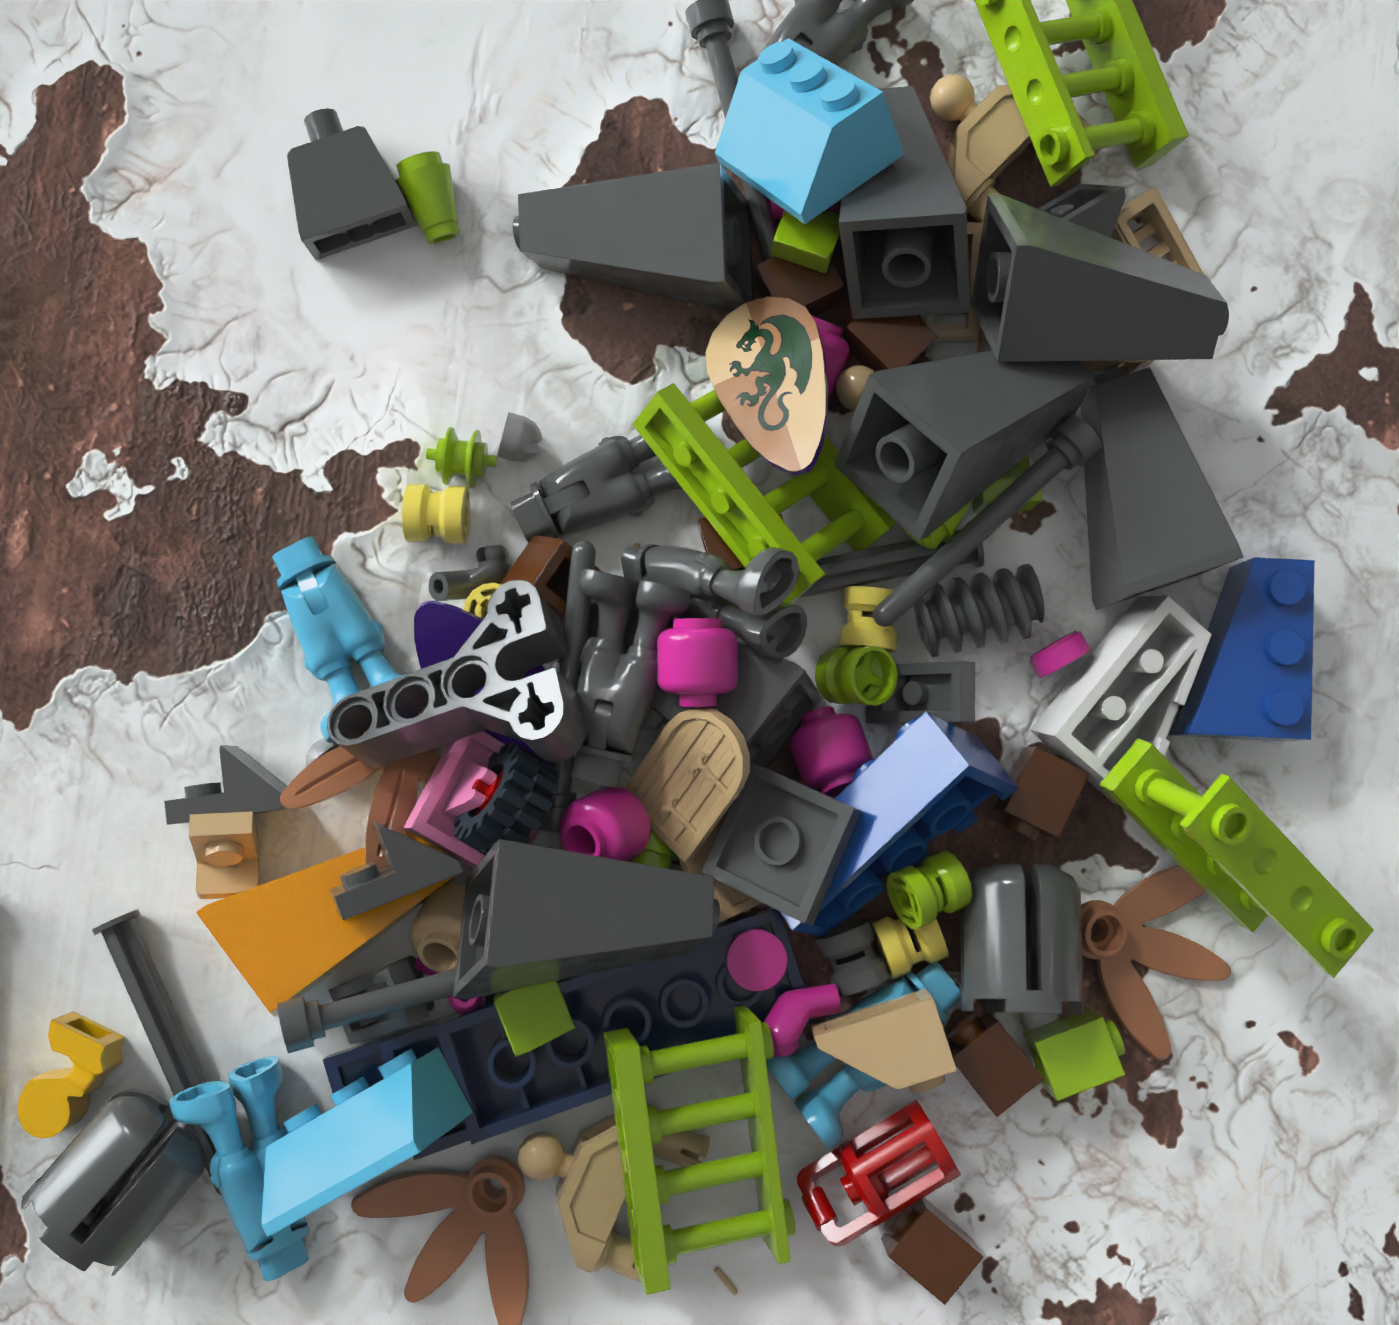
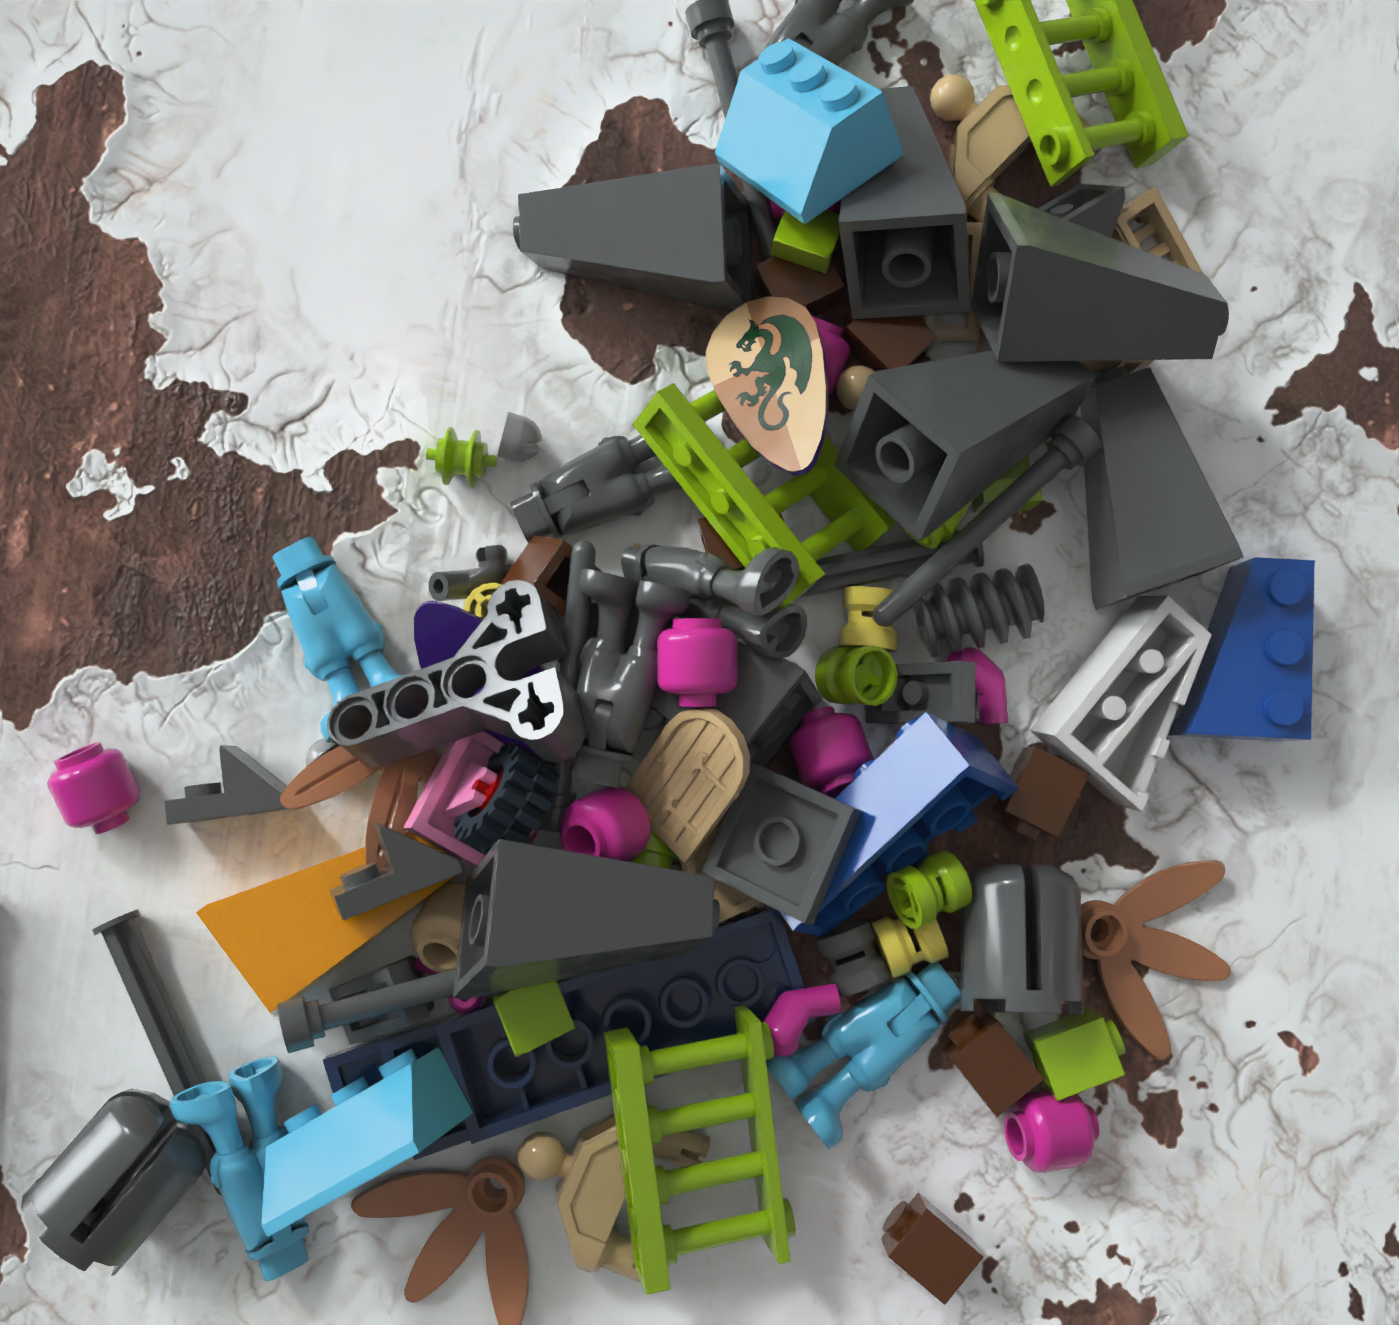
(62, 1095): yellow leg -> none
(94, 788): none -> dark pink head
(225, 853): tan bracket -> none
(343, 188): dark grey torso -> none
(430, 195): lime cone -> none
(437, 514): light yellow wheel -> none
(726, 1281): tan piece -> none
(756, 959): dark pink tile -> none
(867, 1186): red piece -> none
(892, 1042): tan slope -> none
(989, 684): none -> dark pink arm
(1051, 1132): none -> dark pink head
(1059, 653): dark pink tile -> none
(1237, 855): lime fence -> none

